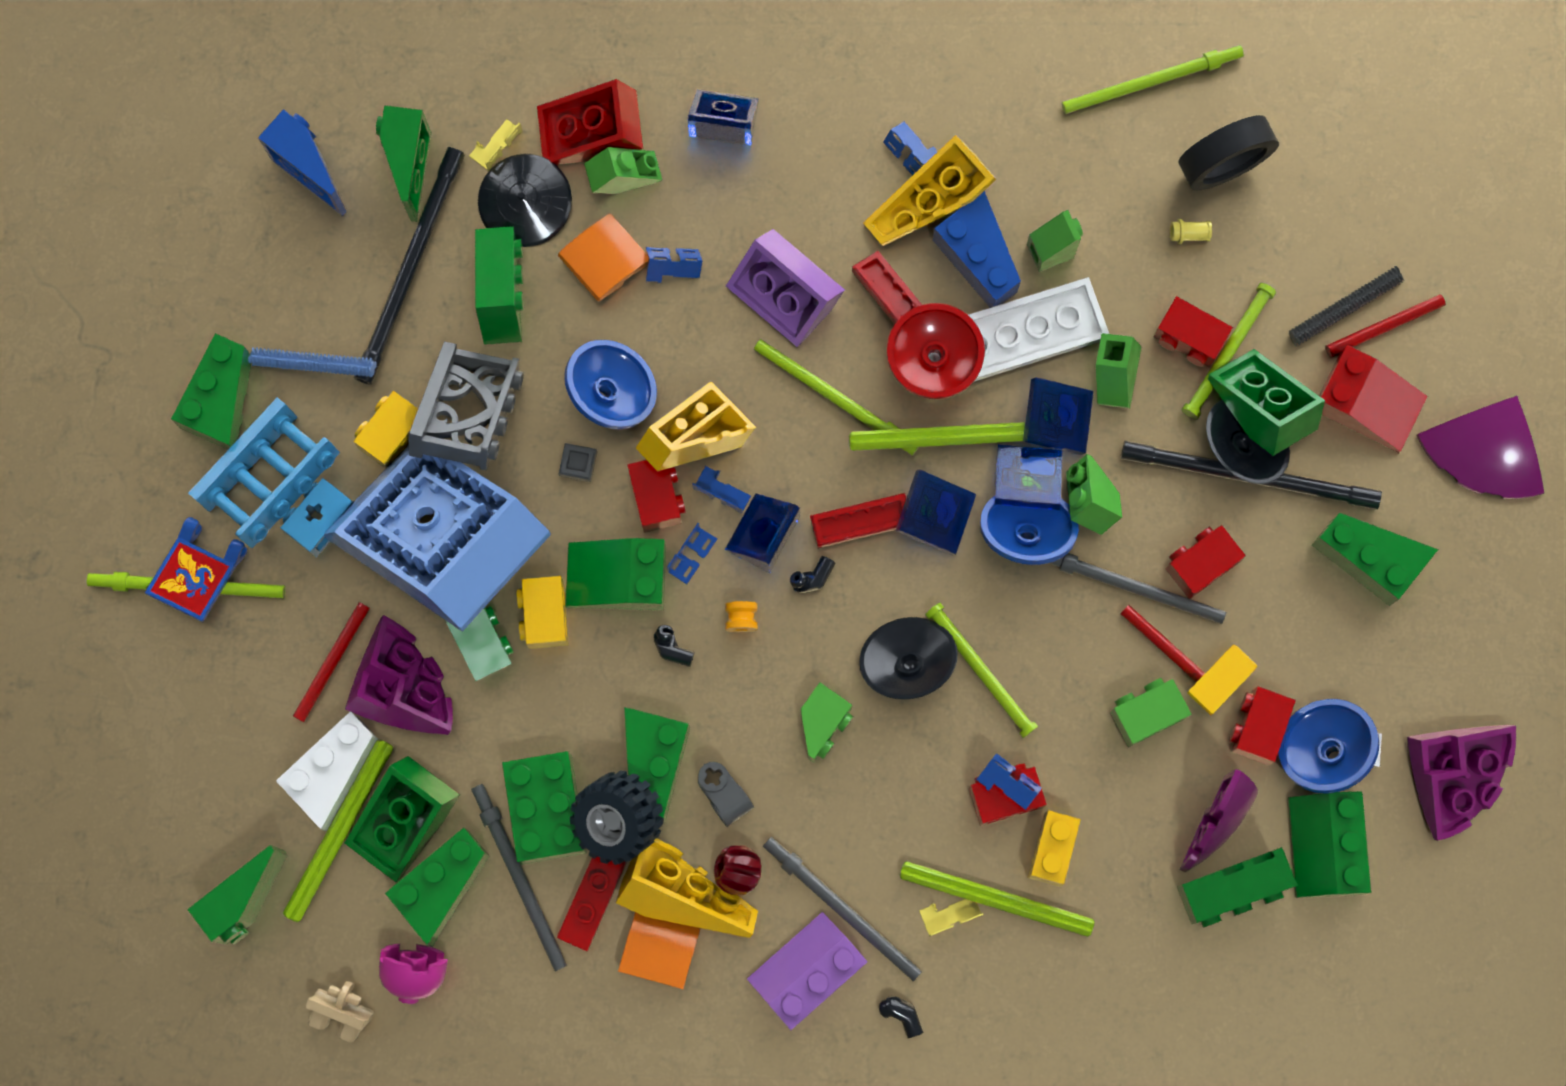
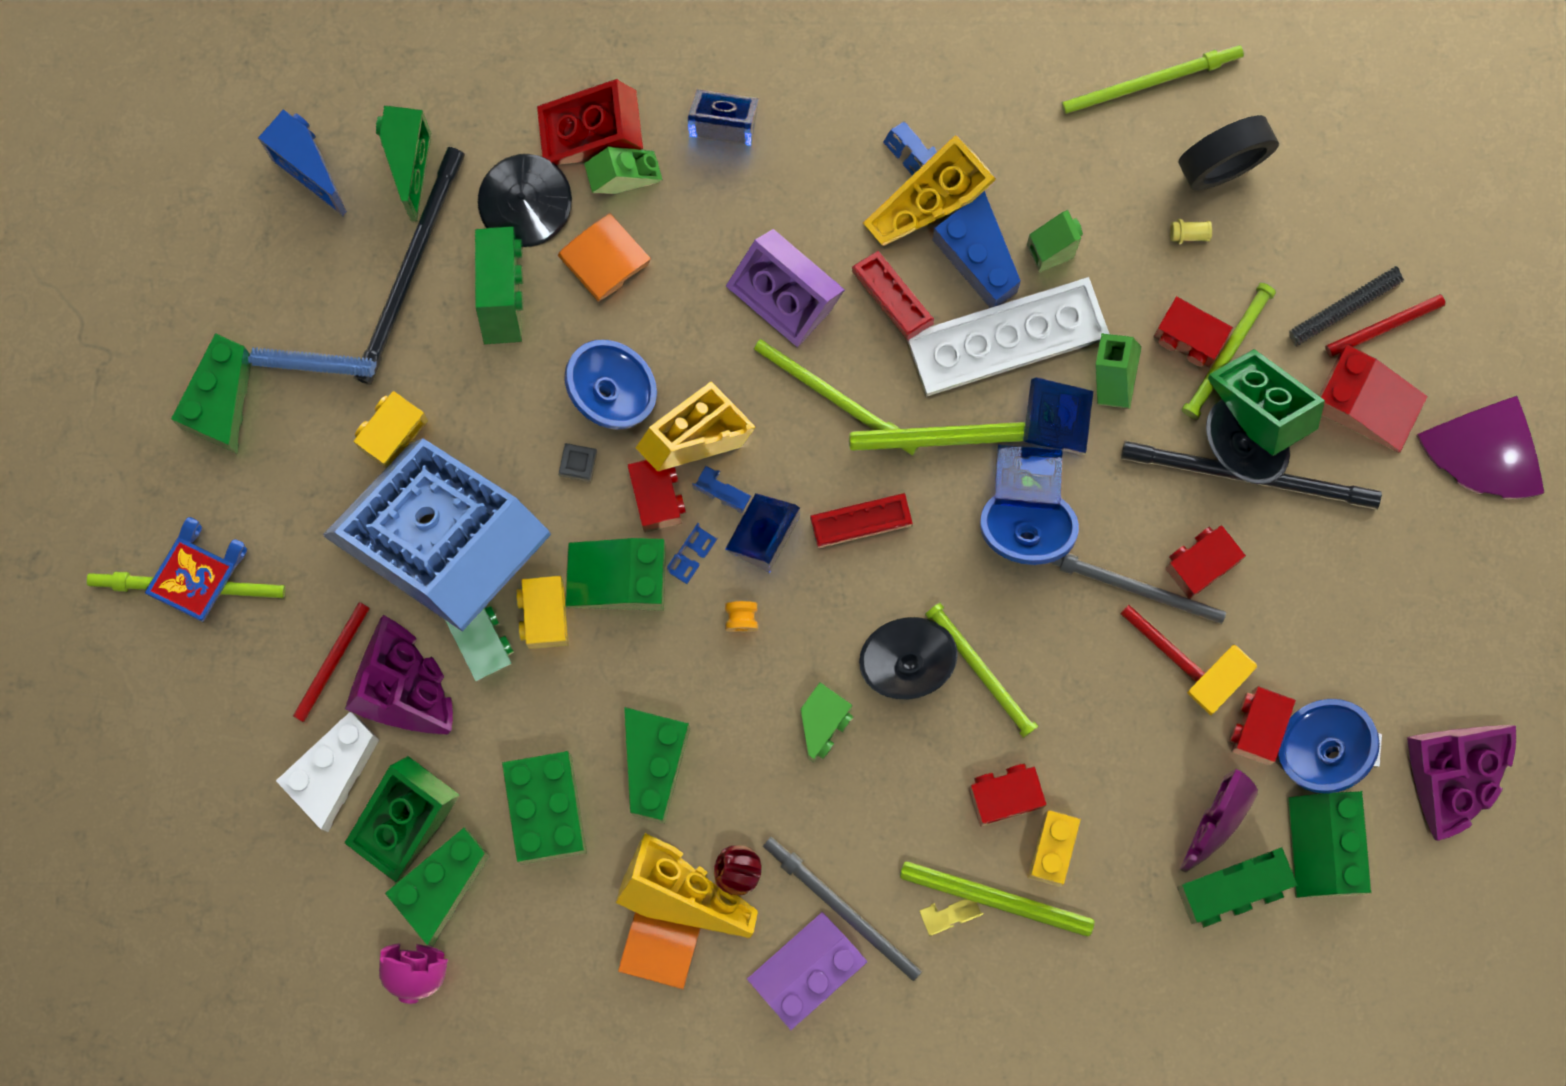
(237, 901): green slope -> none
(244, 453): dark azure fence -> none
(308, 530): dark azure brick -> none
(338, 831): lime axle -> none
(339, 1006): tan hips -> none
(453, 369): dark grey fence -> none
(491, 818): dark grey bar -> none
(503, 137): light yellow piece -> none
(590, 903): red plate -> none
(616, 817): black wheel -> none
(661, 267): blue piece -> none
(669, 649): black arm -> none
(728, 797): dark grey piece -> none
(812, 580): black arm -> none
(903, 1011): black arm -> none
(935, 512): clear blue tile -> none
(937, 330): red dish -> none
(1012, 788): blue piece -> none
(1092, 496): bright green slope -> none
(1149, 712): bright green brick -> none
(1374, 556): green wedge -> none

